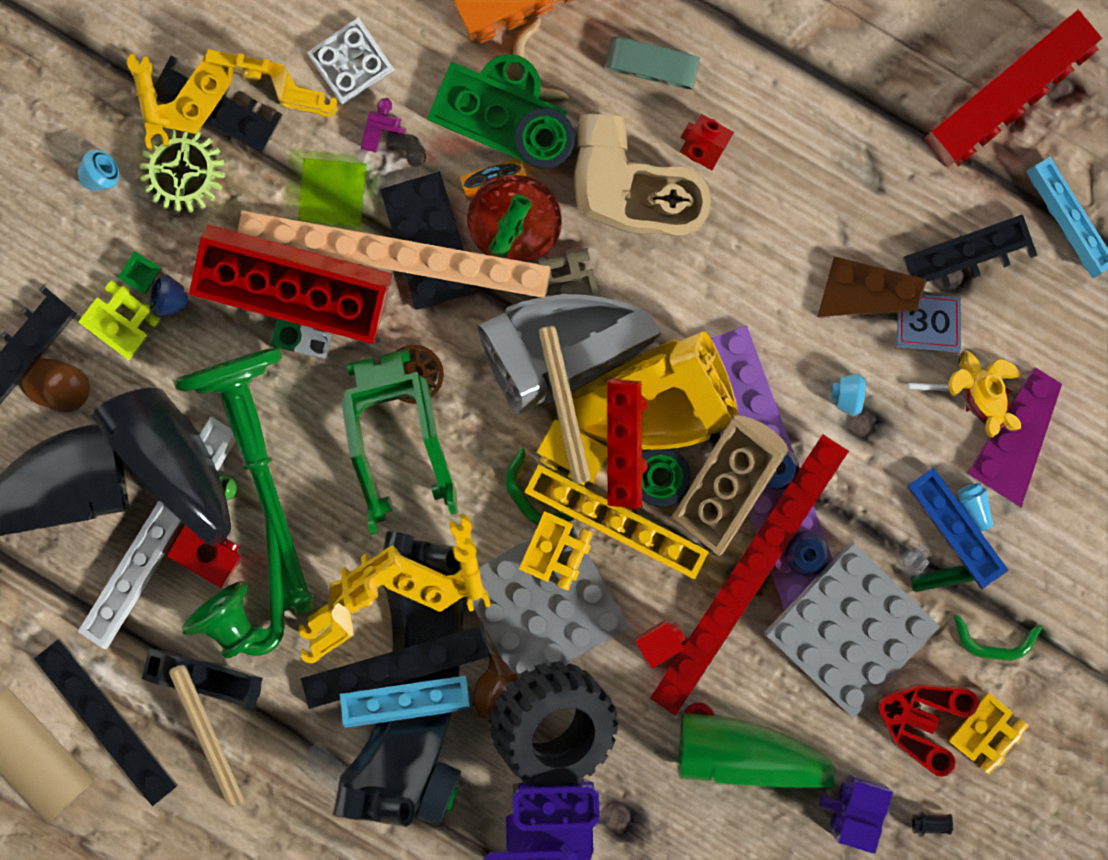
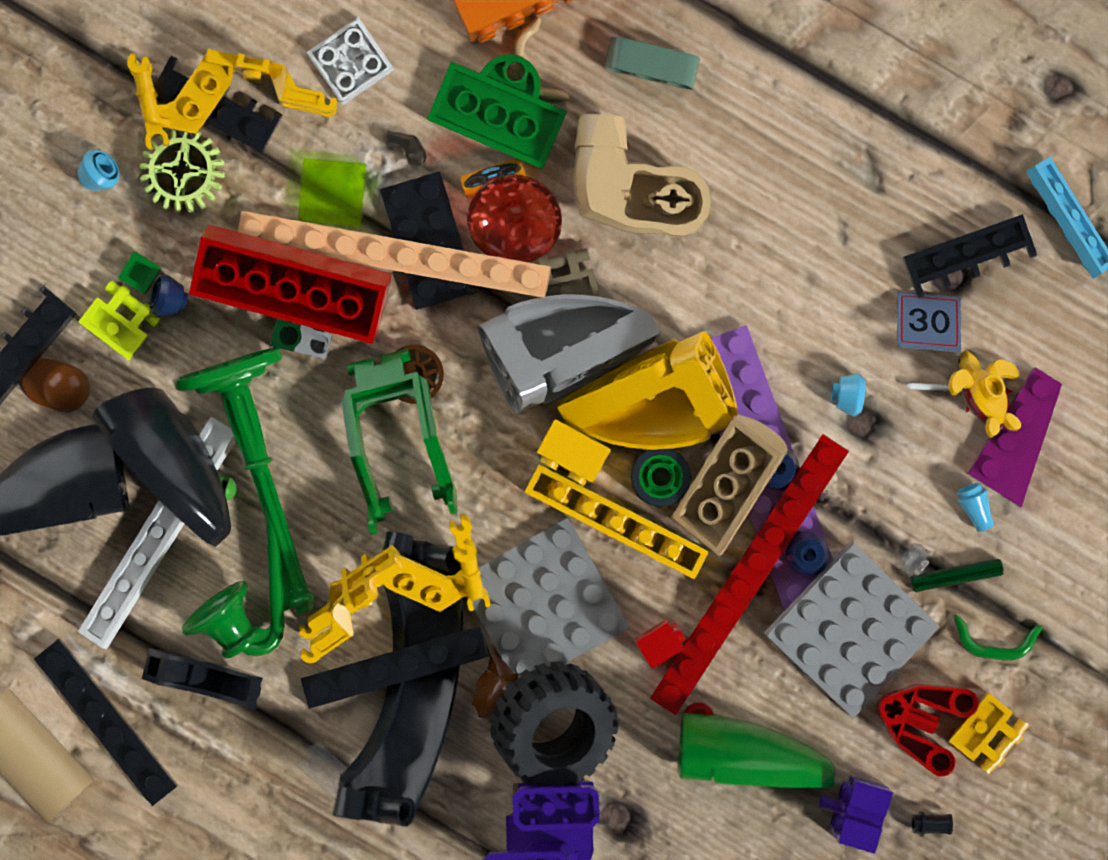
(206, 735): tan axle -> none
(219, 570): red brick -> none
(377, 122): magenta piece -> none
(404, 701): medium azure plate -> none
(439, 794): black wheel -> none
(510, 226): green pin -> none
(518, 496): green animal -> none
(540, 120): wheel -> none
(546, 548): yellow plate -> none
(564, 404): tan axle -> none
(624, 443): red plate -> none
(705, 141): red brick -> none
(867, 289): reddish brown wing -> none
(957, 528): blue plate -> none
(1020, 83): red brick -> none

